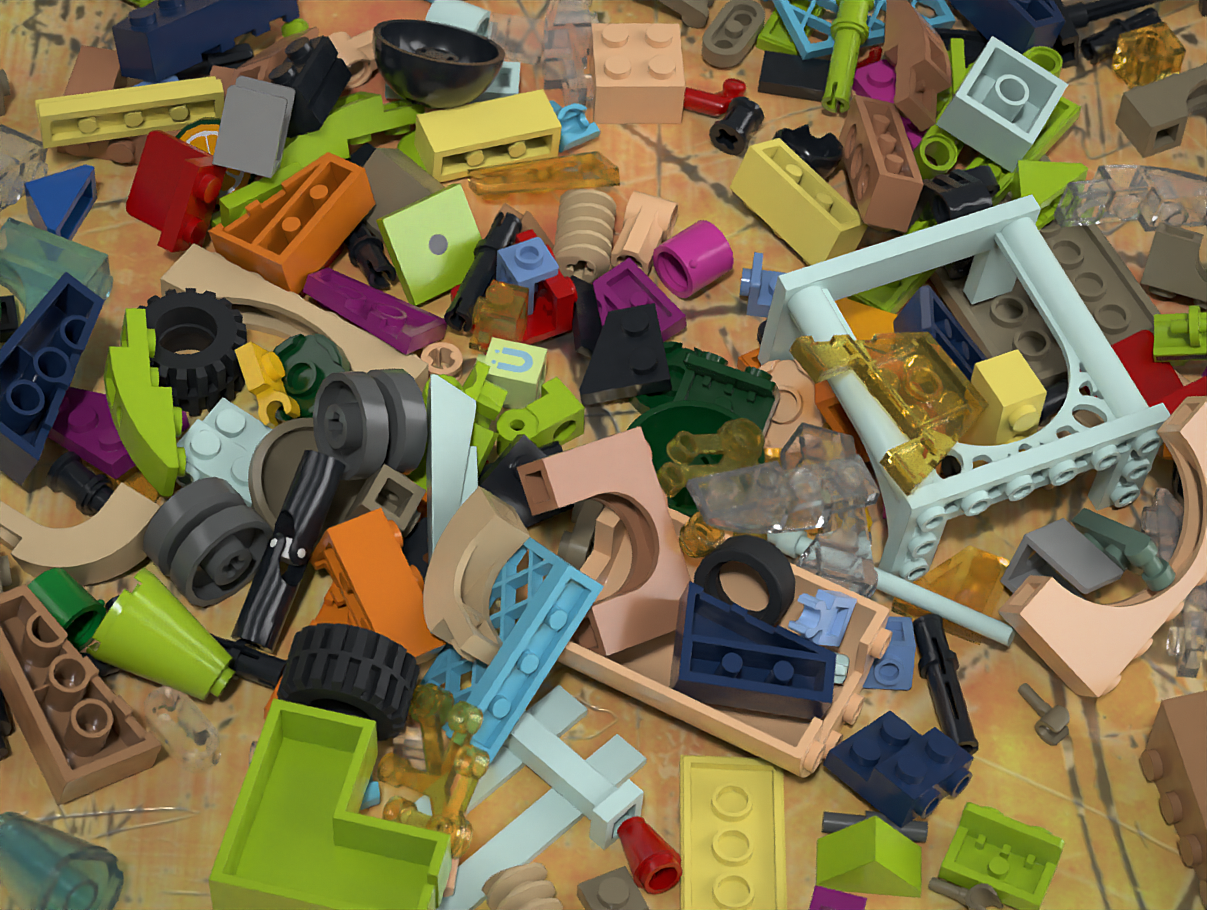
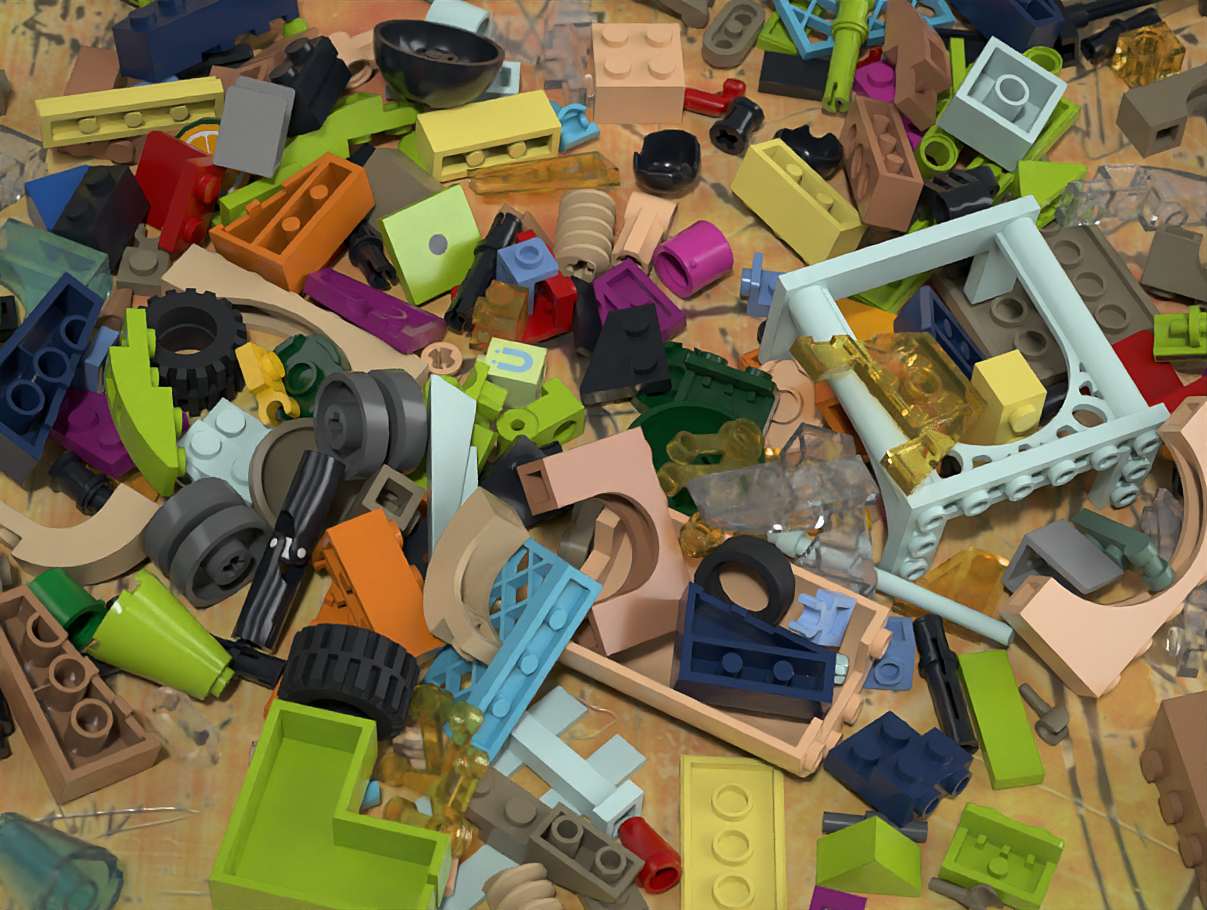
(93, 360): none -> medium blue bracket
(104, 211): none -> black brick
(113, 312): none -> medium nougat bar
(143, 265): none -> dark tan plate
(560, 839): none -> dark tan slope
(668, 161): none -> black hair
(999, 719): none -> lime tile

